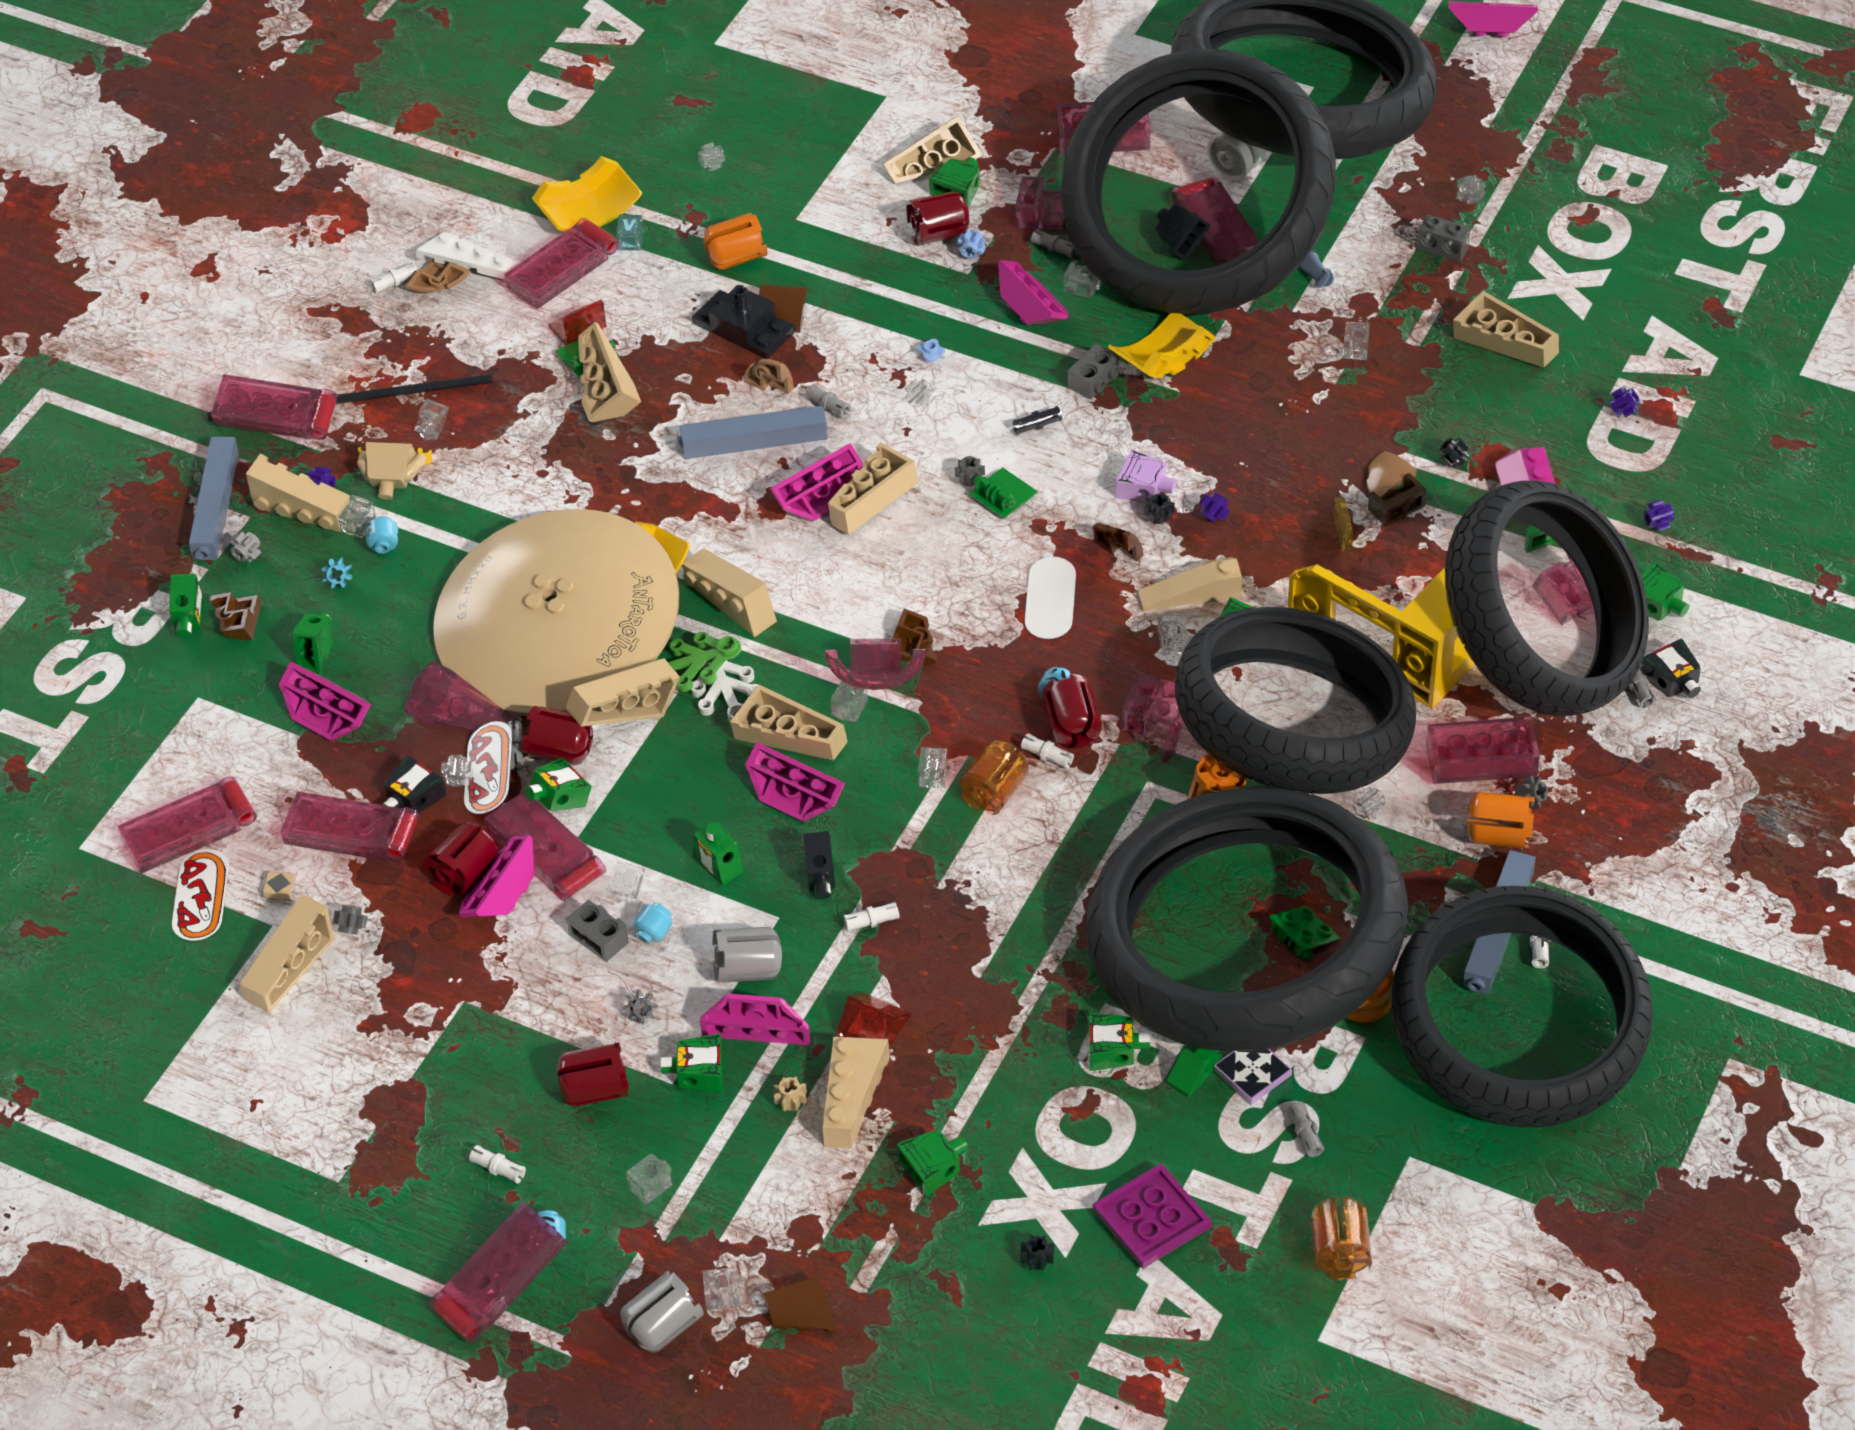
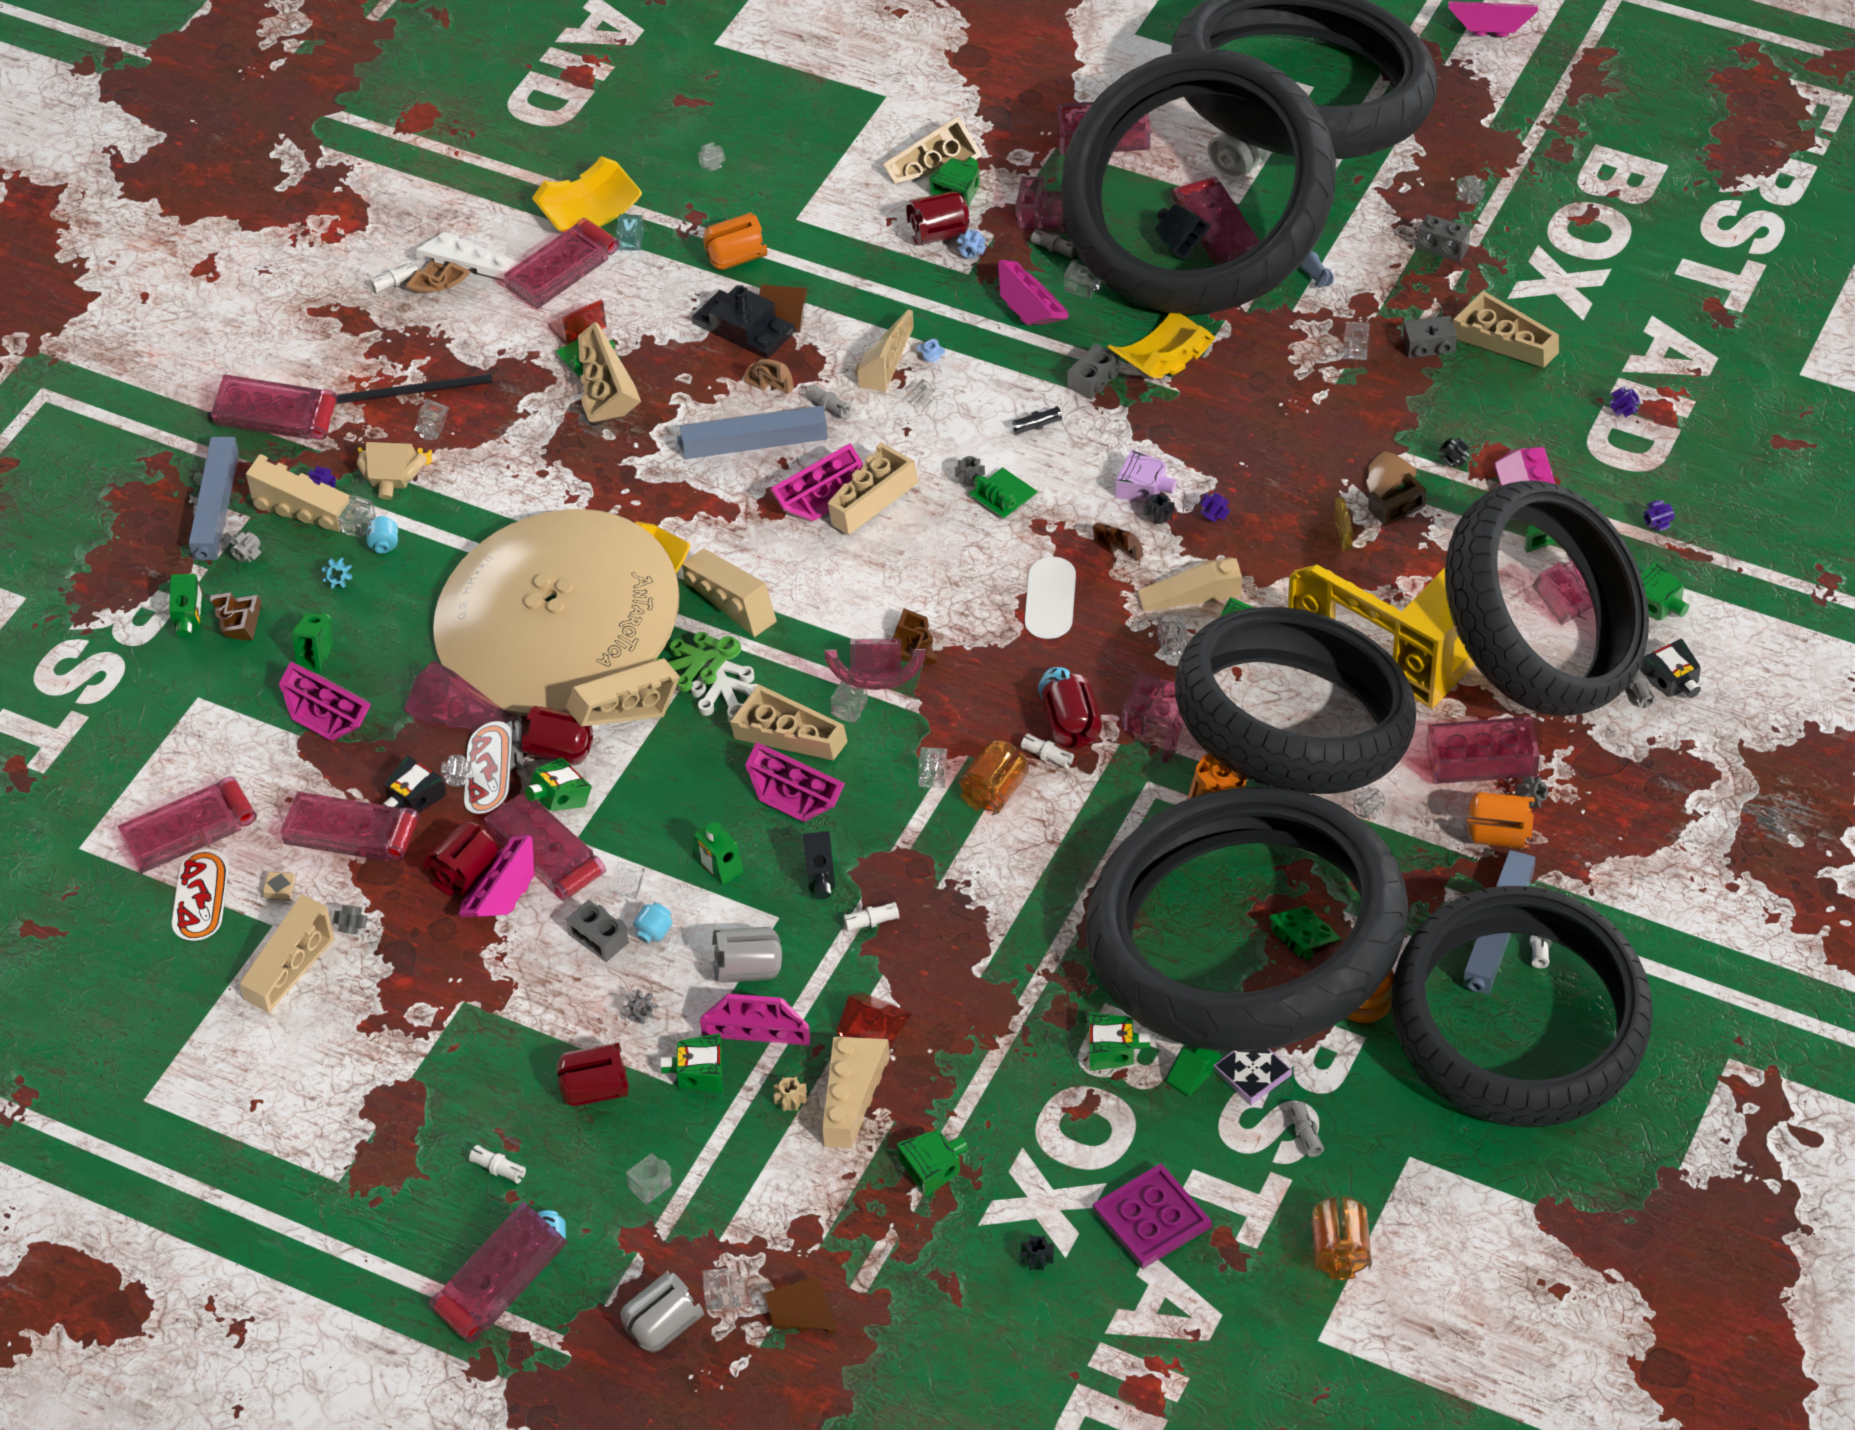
(883, 357): none -> tan wedge
(1429, 337): none -> dark grey brick

